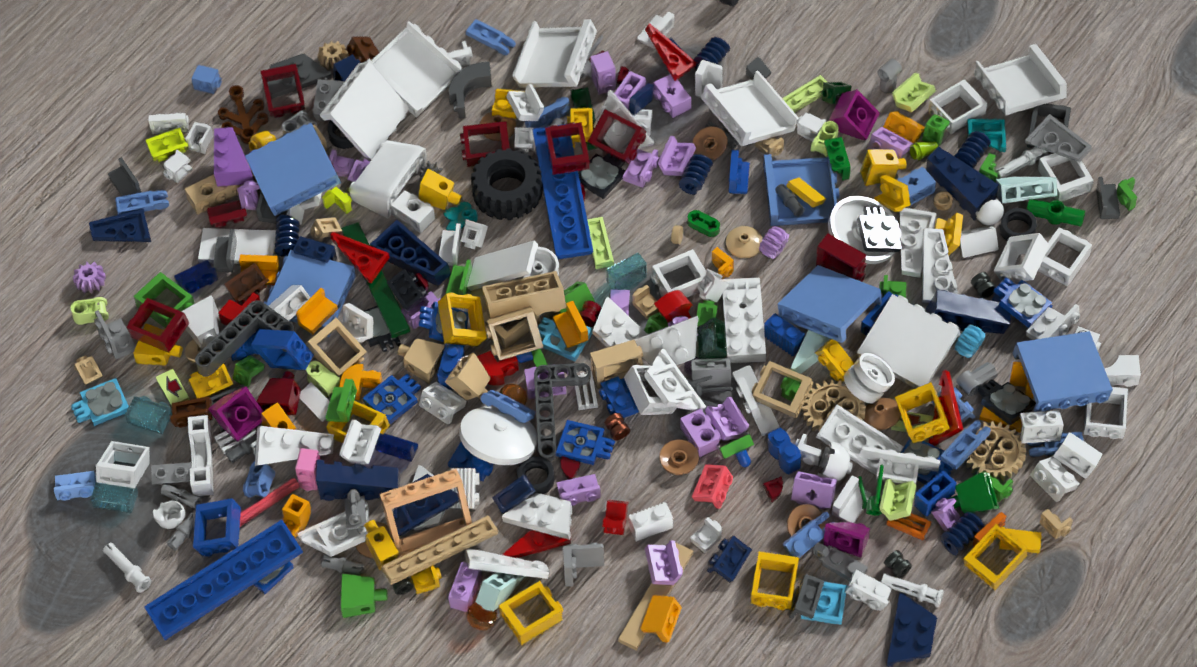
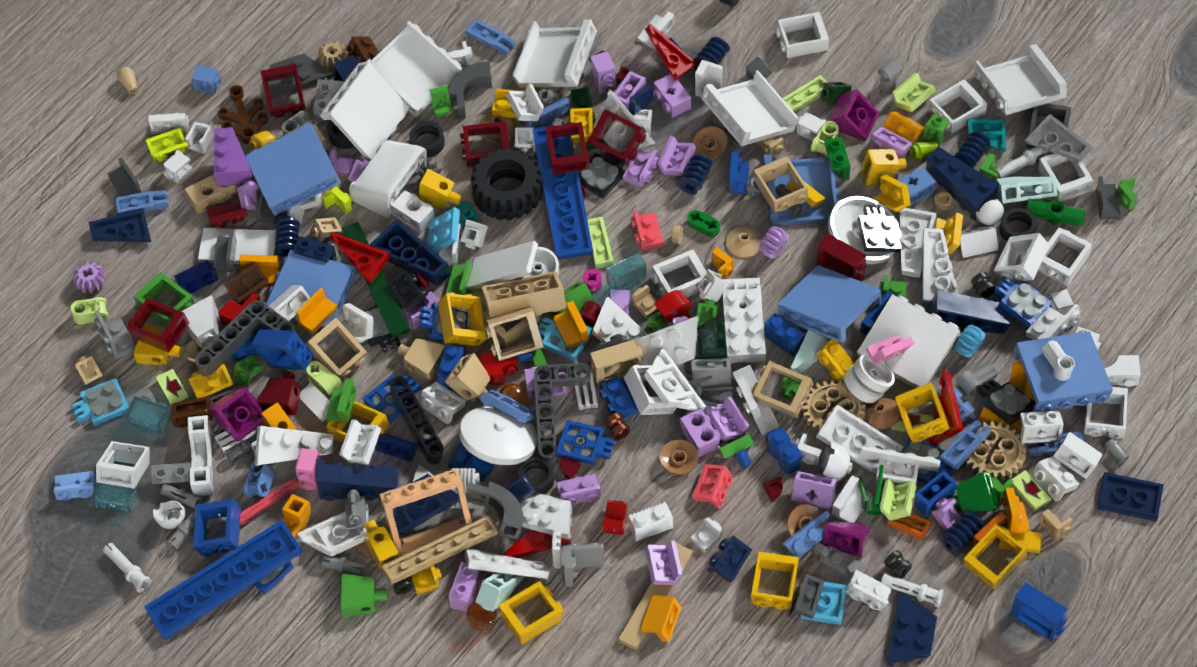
(127, 79): none -> tan cone
(361, 378): light orange brick -> none
(416, 428): none -> black beam
(428, 128): none -> black tyre
(440, 101): none -> bright green bracket
(443, 230): none -> medium azure plate
(502, 503): none -> dark grey arch
(550, 94): none -> light grey pin
(556, 549): none -> white tile
(584, 356): none -> dark grey hinge
(594, 286): none -> dark pink wheel
(647, 230): none -> coral bracket
(752, 188): none -> light grey bush
(774, 170): none -> tan window
(798, 23): none -> white window
(889, 348): none -> bright pink bracket
(1015, 512): none -> light orange bracket
(1030, 491): none -> yellowish green tile
(1039, 612): none -> blue window
(1061, 363): none -> white piece
(1062, 299): none -> white sticker
(1116, 451): none -> light grey pin
(1130, 496): none -> dark blue tile

